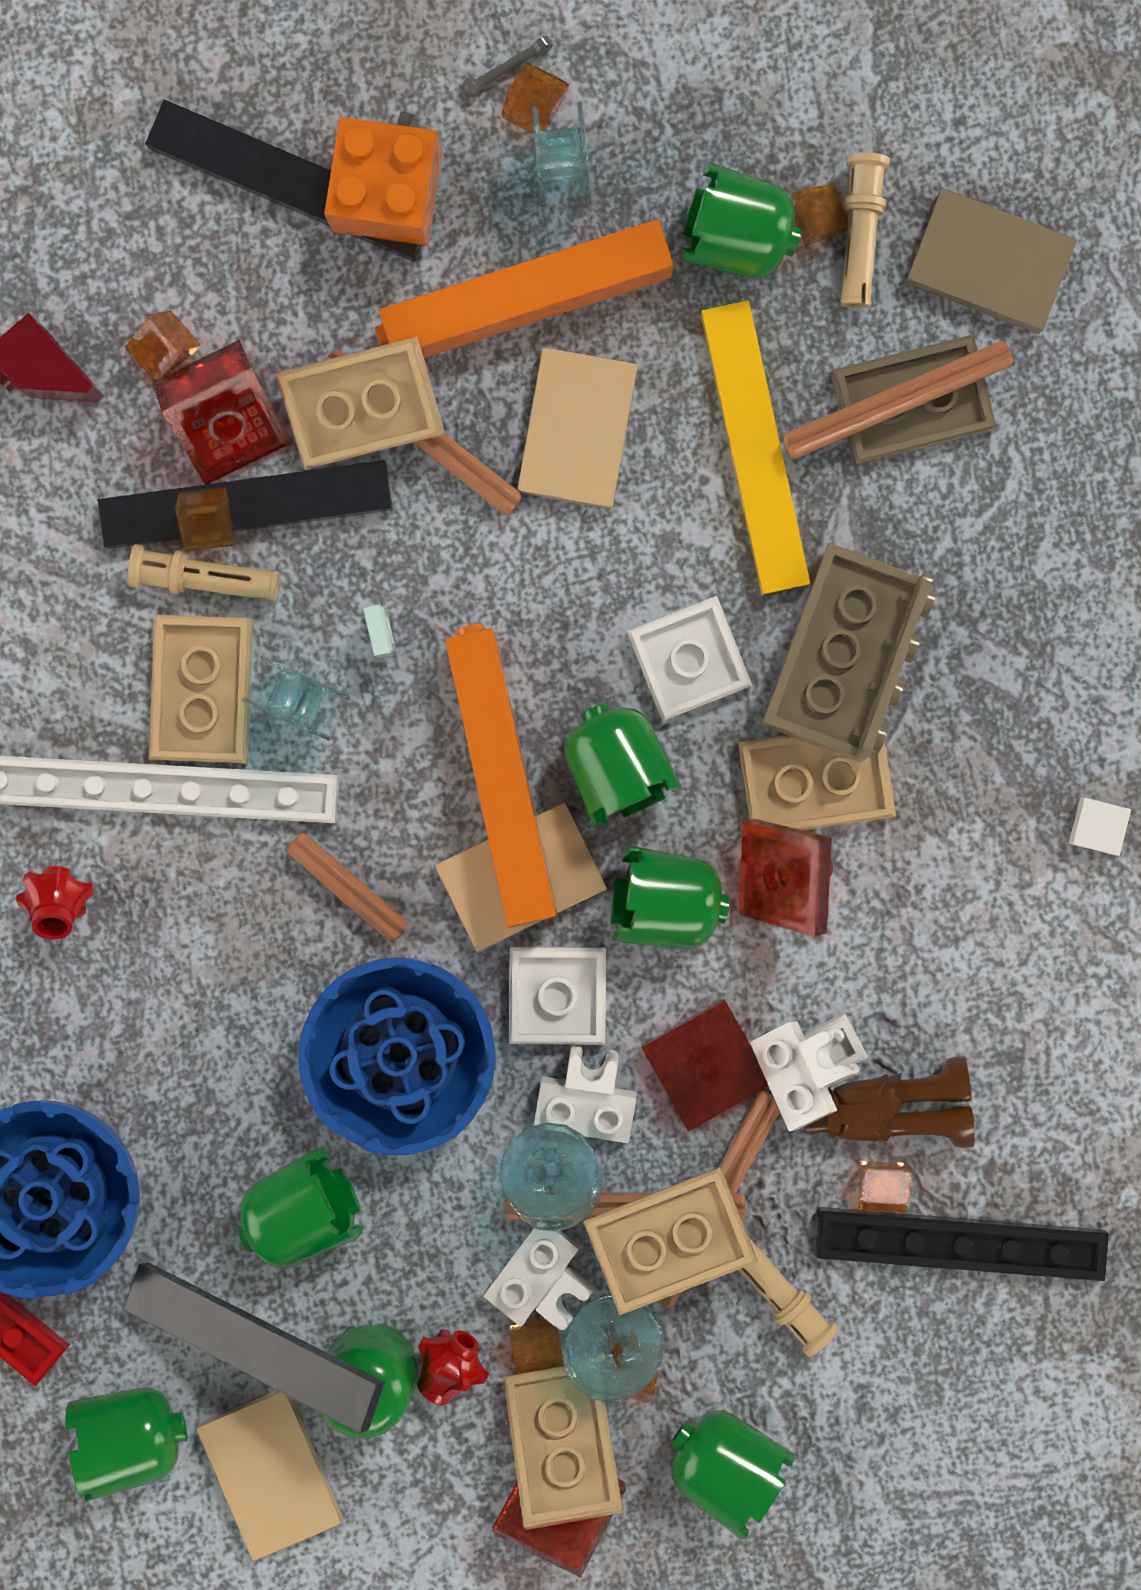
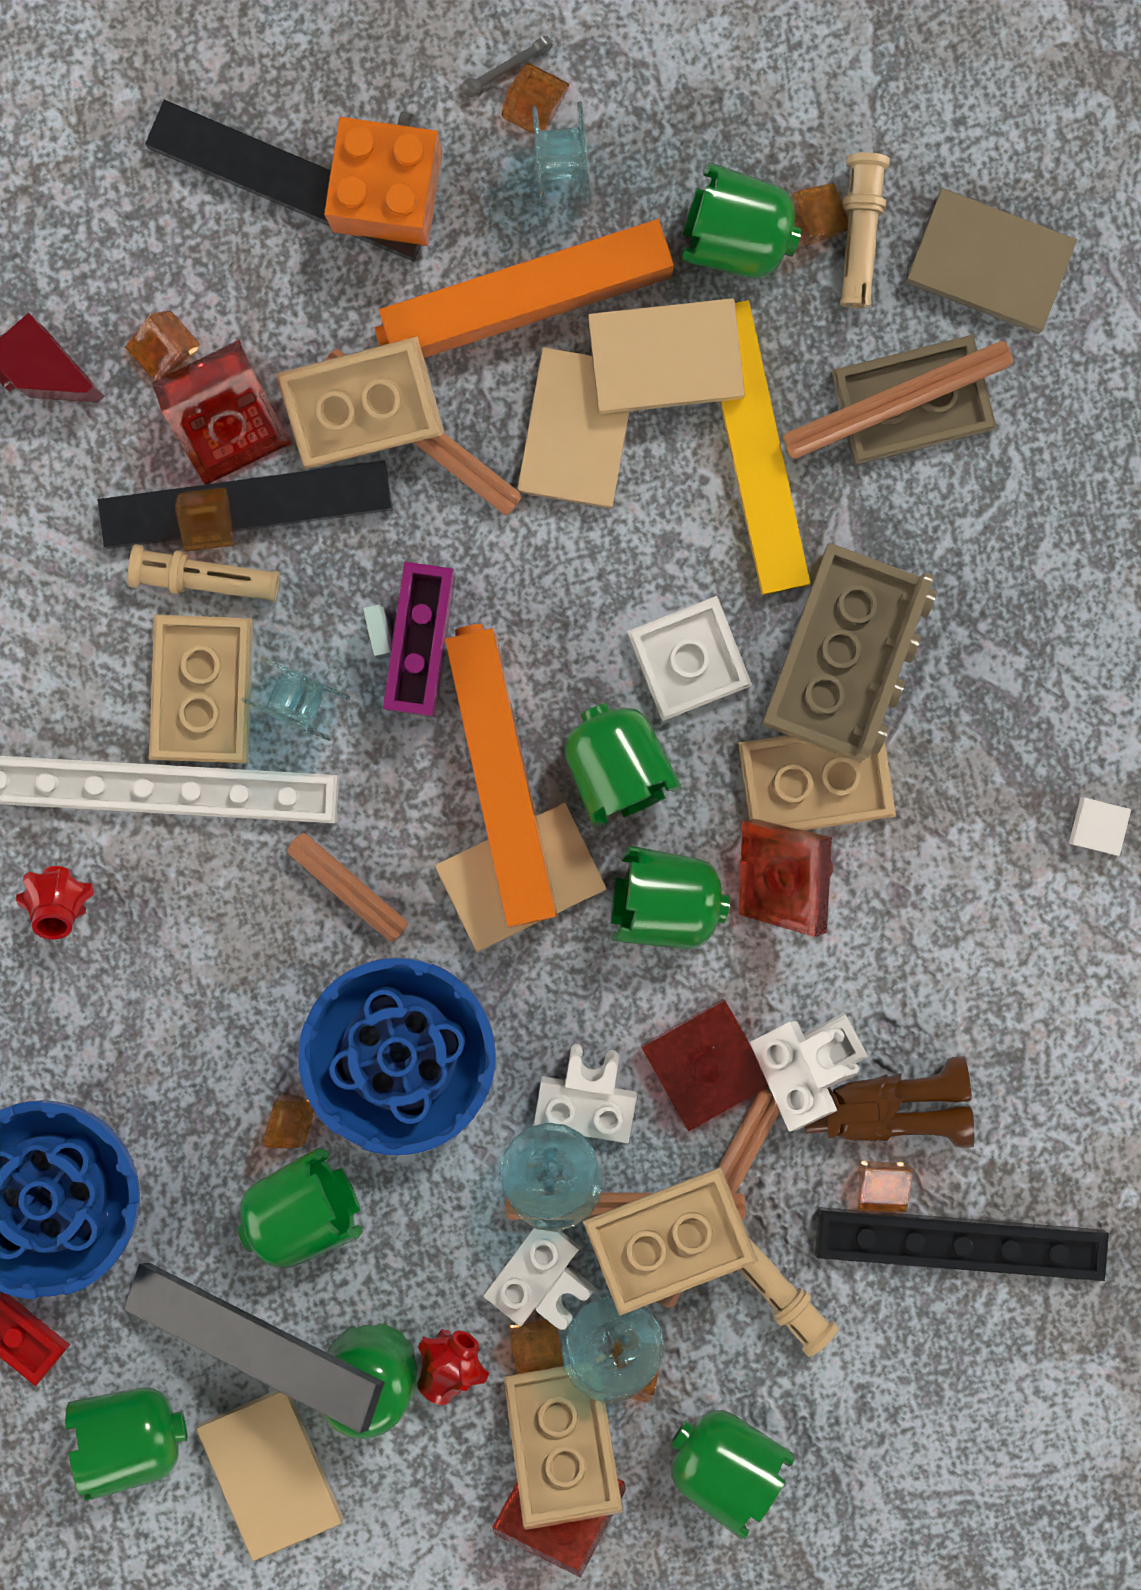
(289, 1122): none -> clear orange slope
(419, 639): none -> magenta brick
(557, 995): white tile -> none
(666, 356): none -> tan tile

